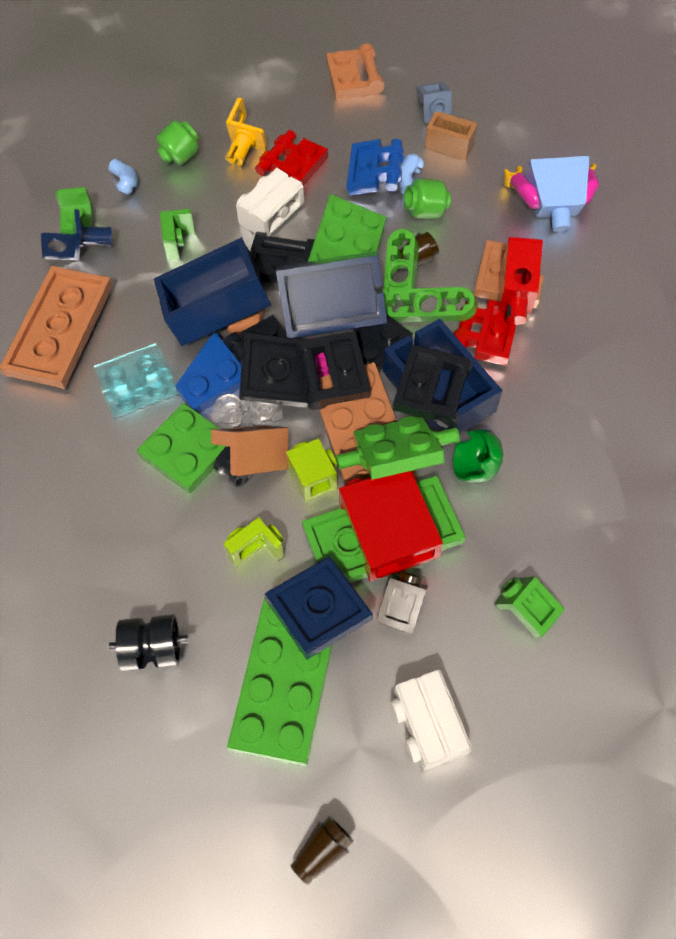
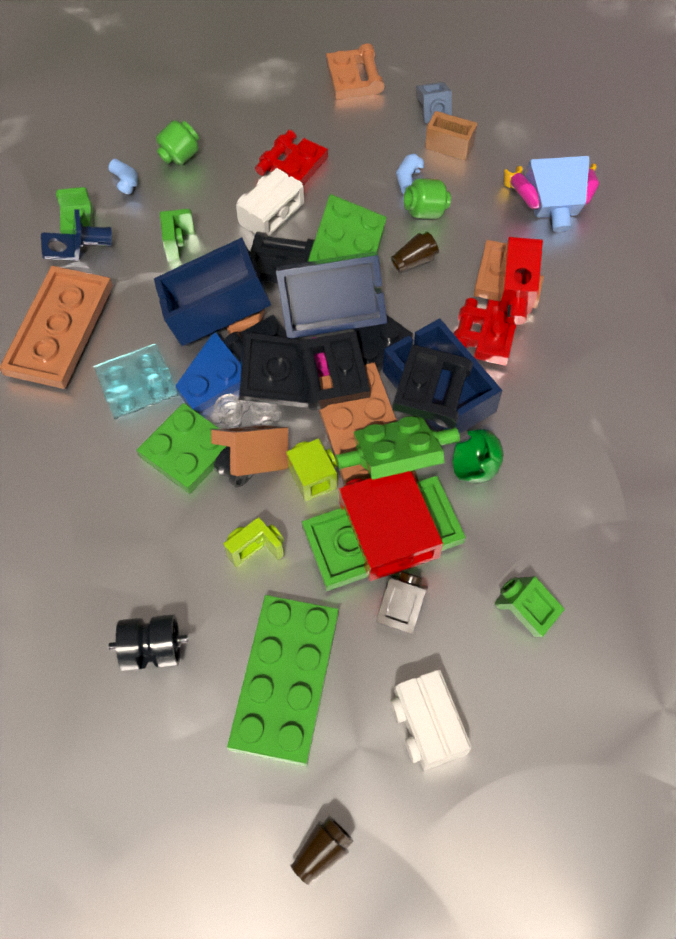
(242, 135): yellow bracket -> none
(318, 607): dark blue plate -> none
(366, 168): blue plate -> none
(407, 291): bright green beam -> none

